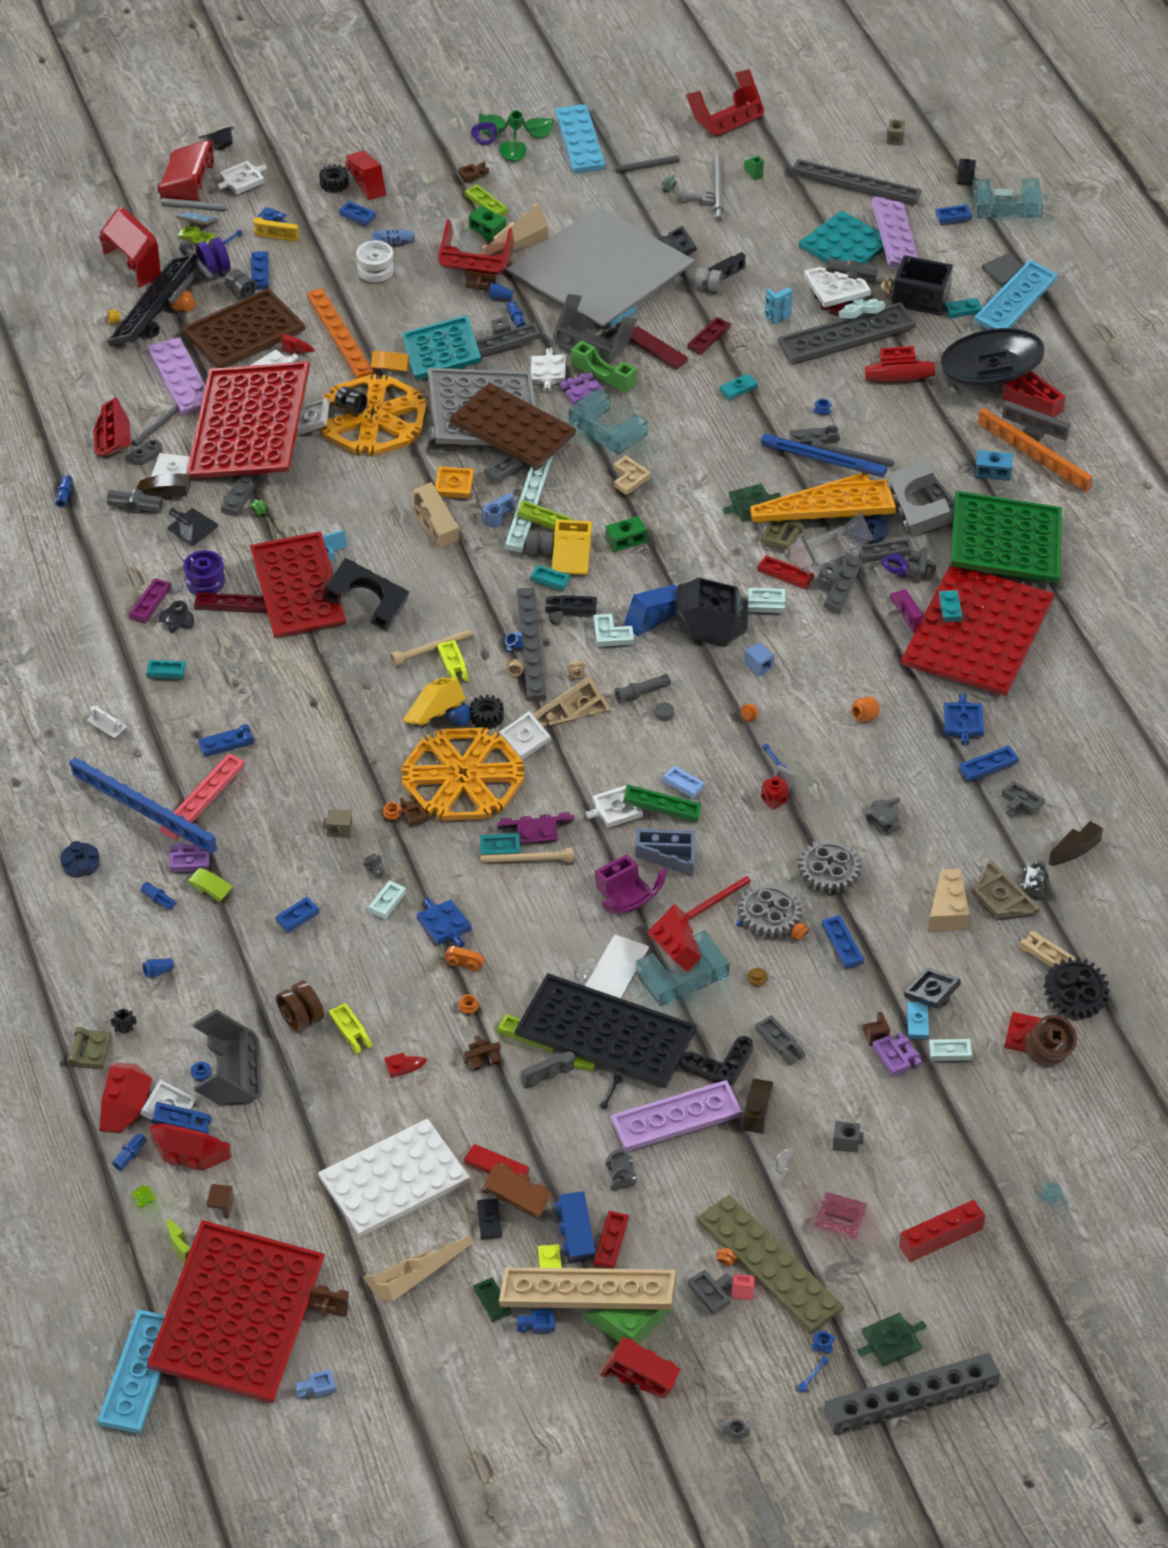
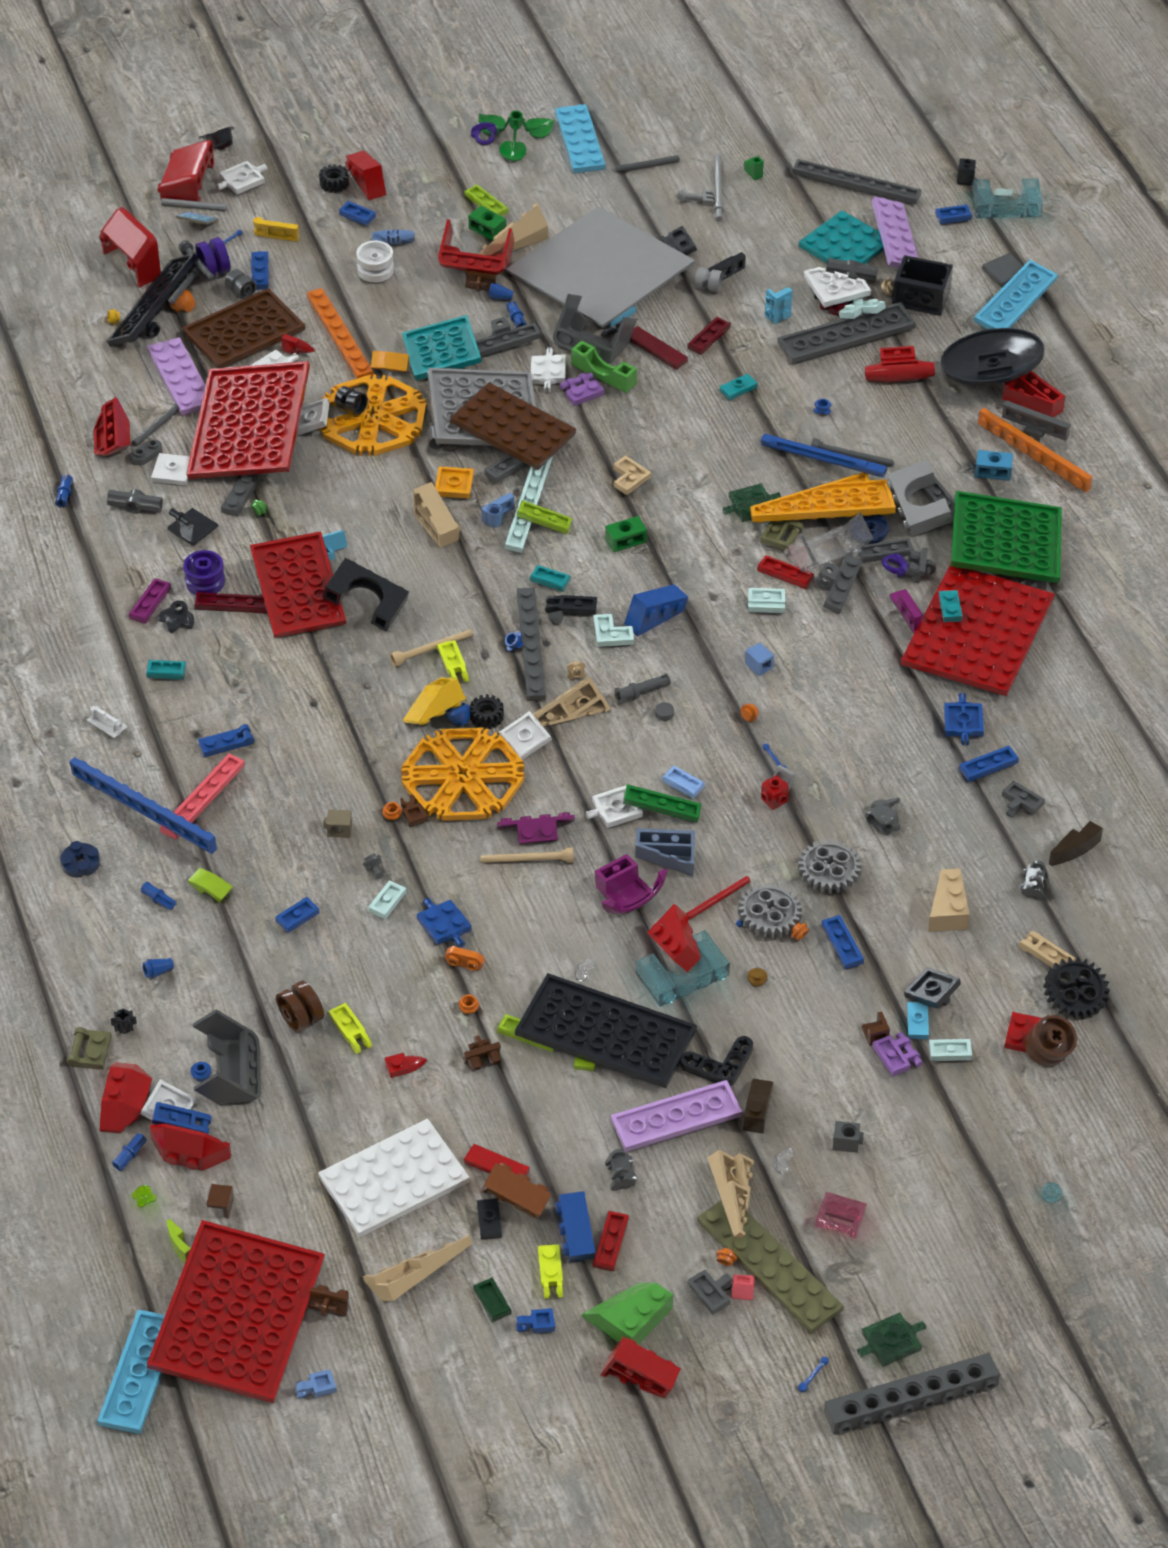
(166, 485): dark brown slope -> none
(187, 858): medium lavender plate -> none
(194, 235): lime slope -> none
(272, 215): blue plate -> none
(473, 172): reddish brown plate -> none
(500, 844): teal plate -> none
(512, 670): tan plate -> none
(540, 543): dark grey wheel -> none
(547, 1069): dark grey hinge -> none
(572, 546): yellow slope -> none
(588, 1288): tan plate -> none
(614, 437): clear light blue arch -> none
(616, 966): white sticker -> none
(617, 1079): black hinge -> none
(669, 183): sand green plate -> none
(711, 611): black piece -> none
(732, 1181): none -> tan wedge
(739, 1425): dark grey plate -> none
(746, 108): red windscreen -> none
(779, 1039): dark grey hinge -> none
(805, 436): dark grey hinge -> none
(826, 1337): blue plate -> none
(865, 709): orange head -> none
(896, 132): dark tan brick -> none
(942, 1230): red brick -> none
(962, 308): teal plate -> none
(1002, 894): dark tan wing -> none

